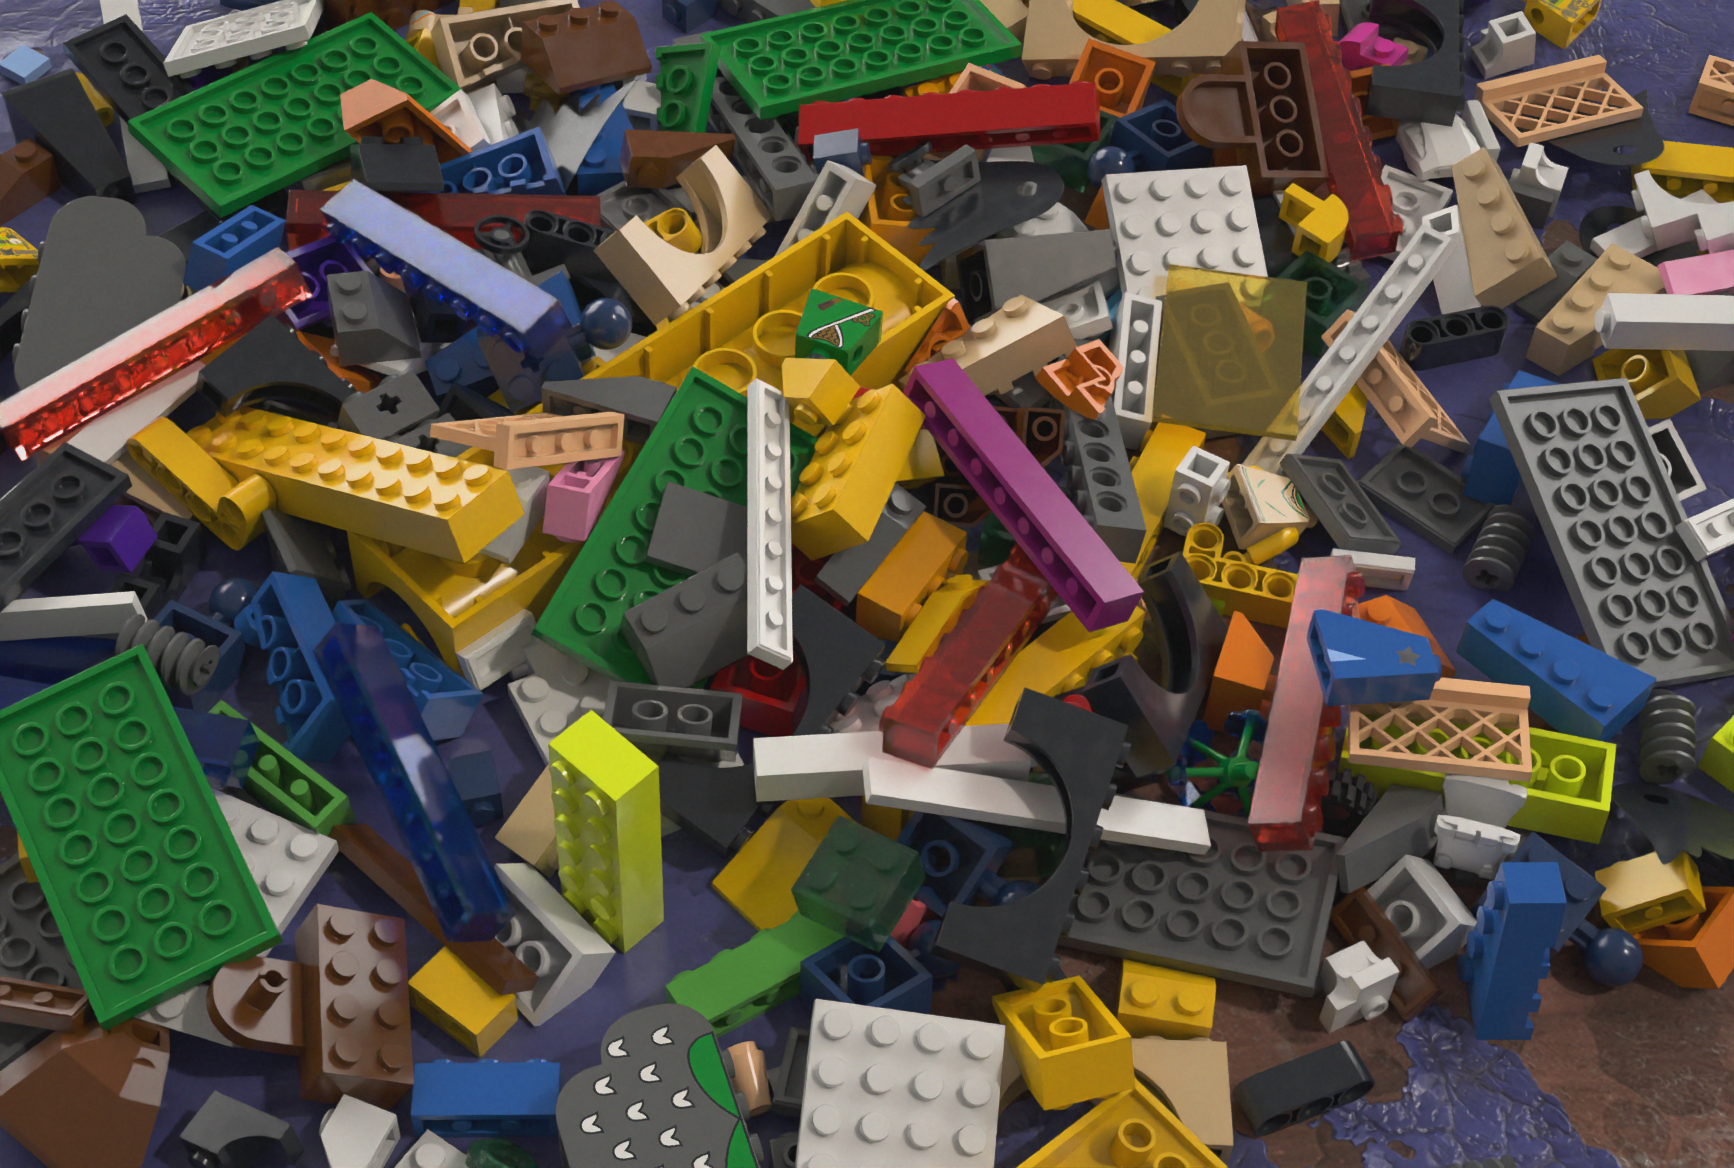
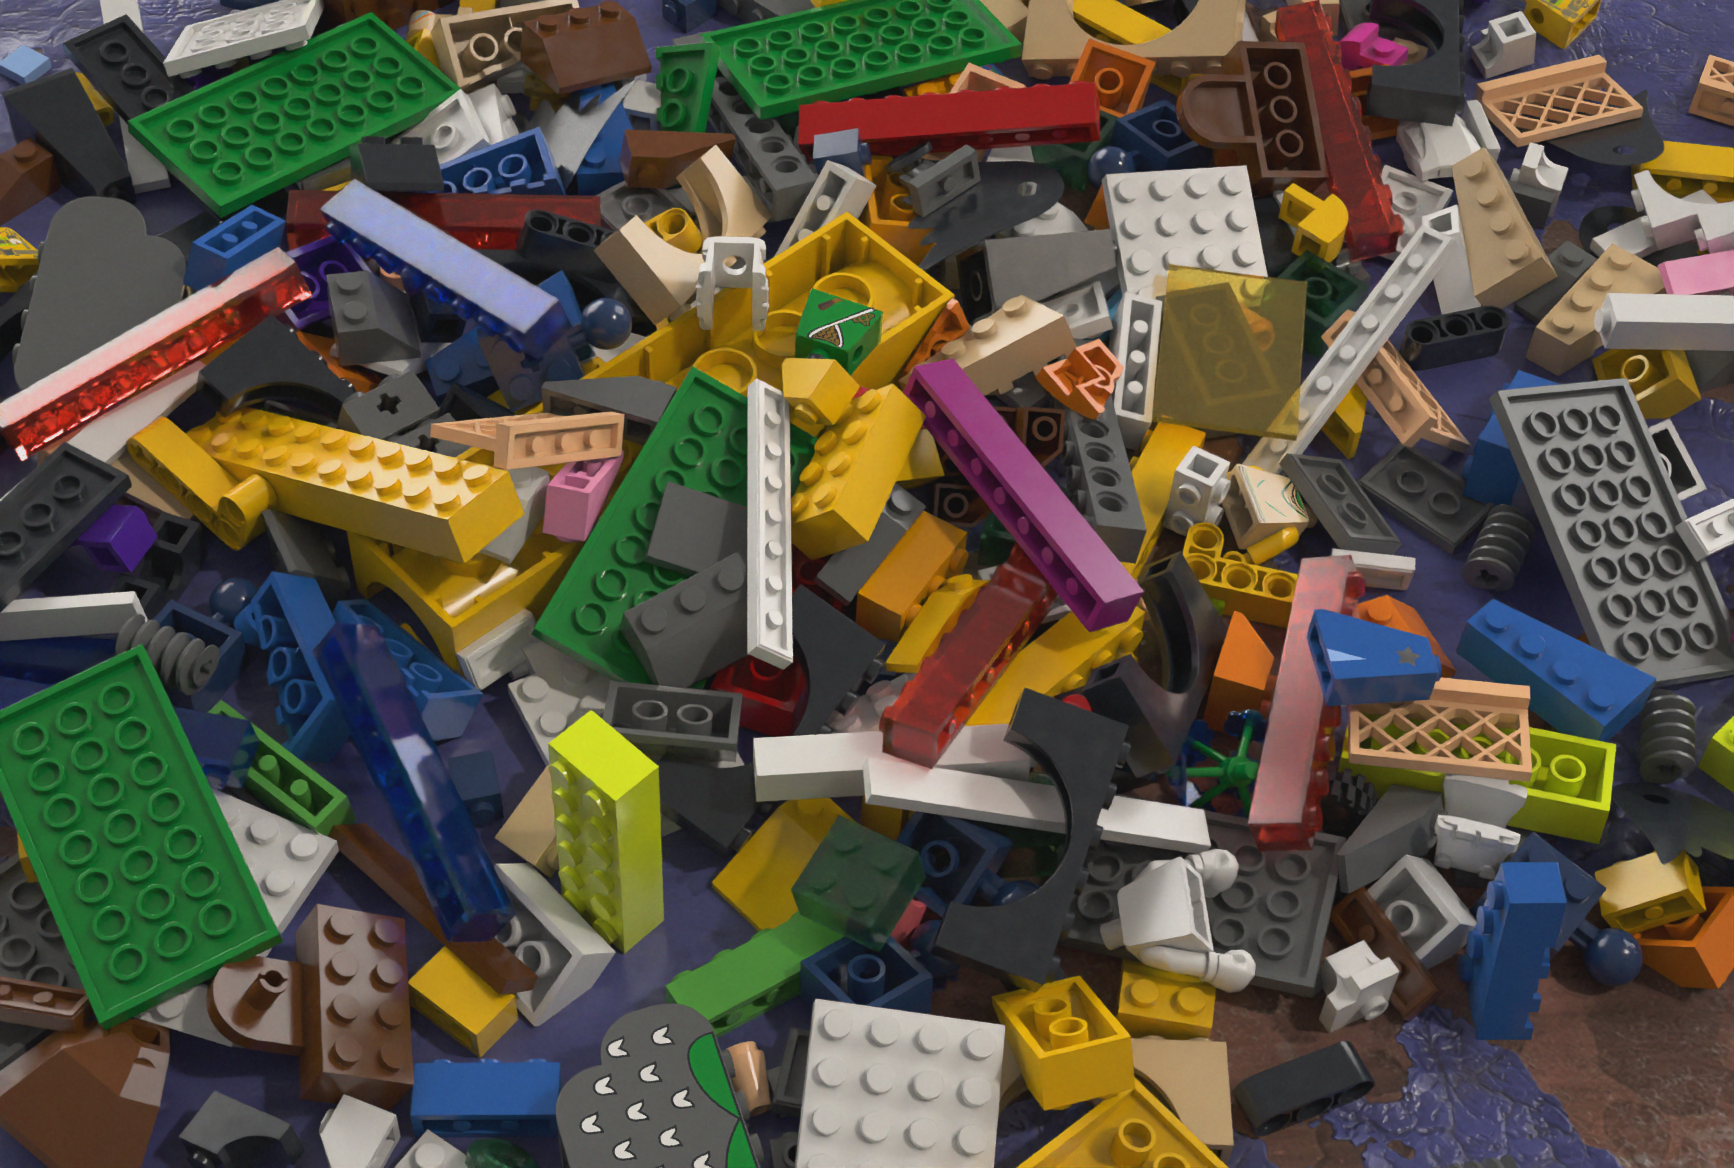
(393, 114): orange slope -> none
(502, 248): piece -> none
(716, 274): none -> white piece
(1168, 920): none -> white torso

